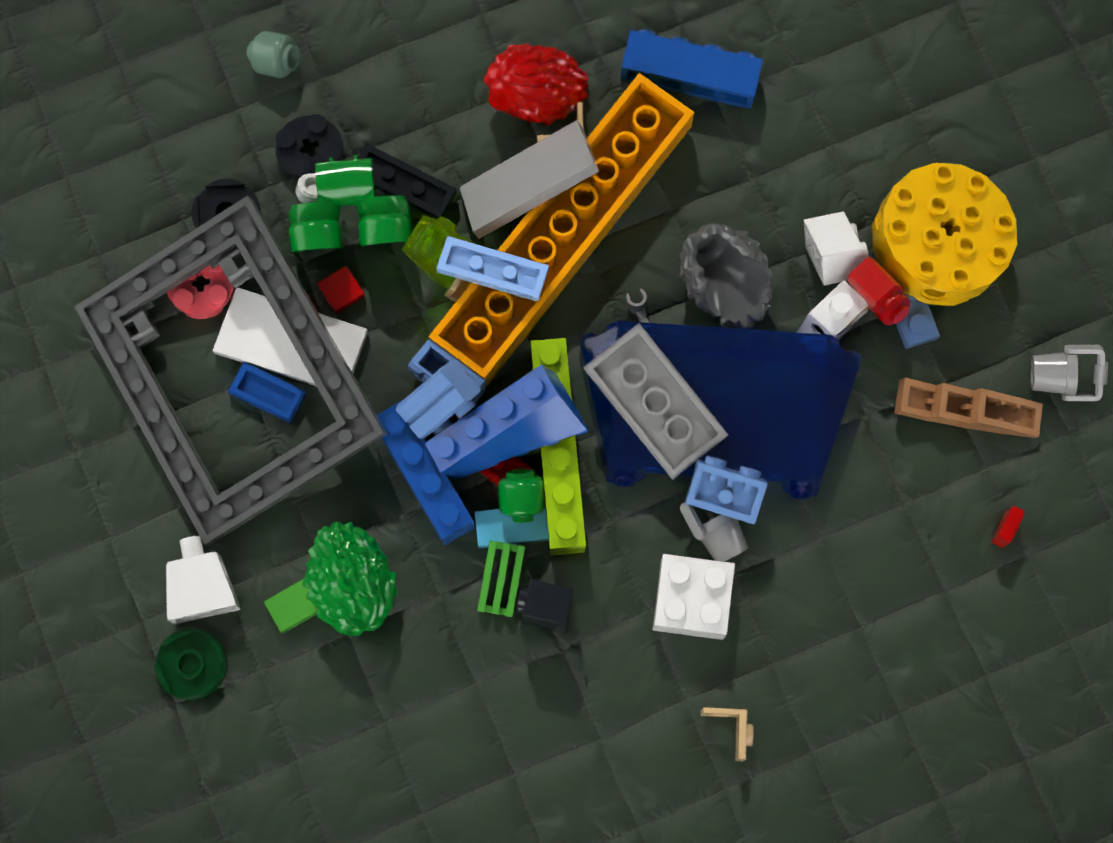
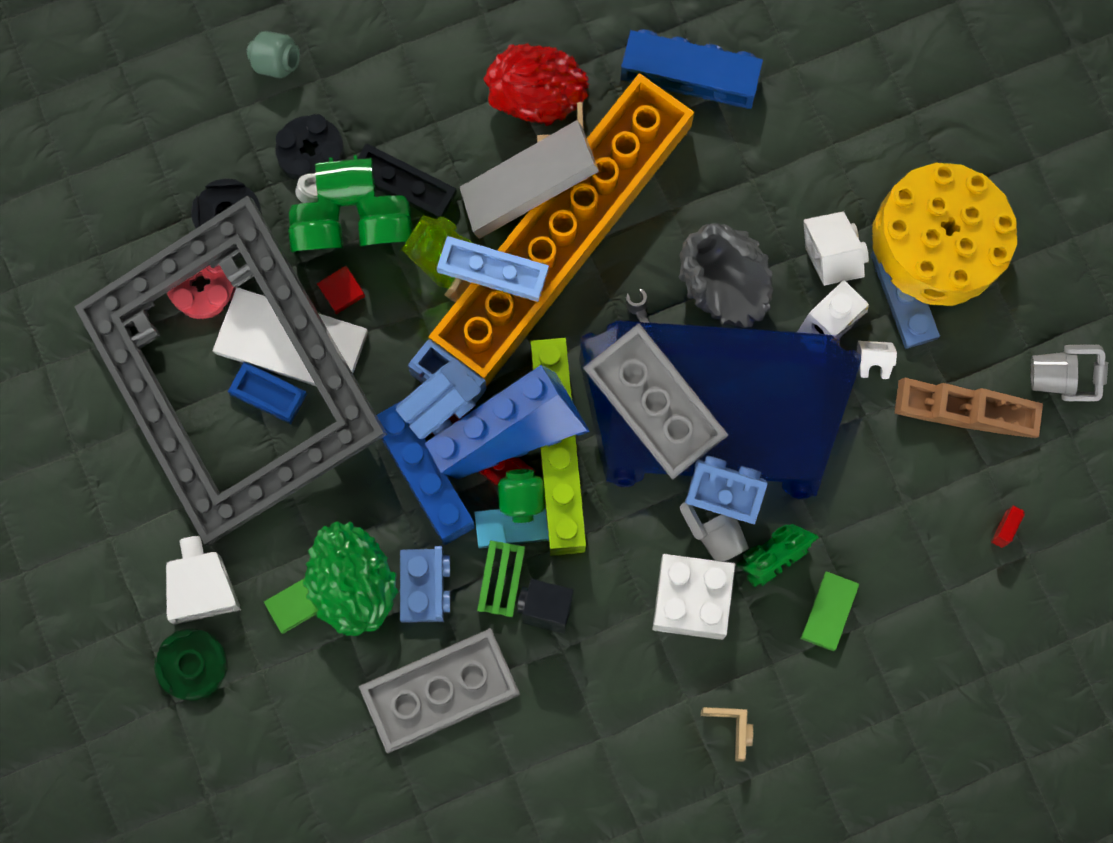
(423, 585): none -> medium blue bracket
(439, 690): none -> light grey tile
(786, 544): none -> green hinge
(830, 611): none -> bright green tile
(878, 354): none -> white tile
(880, 291): red brick -> none

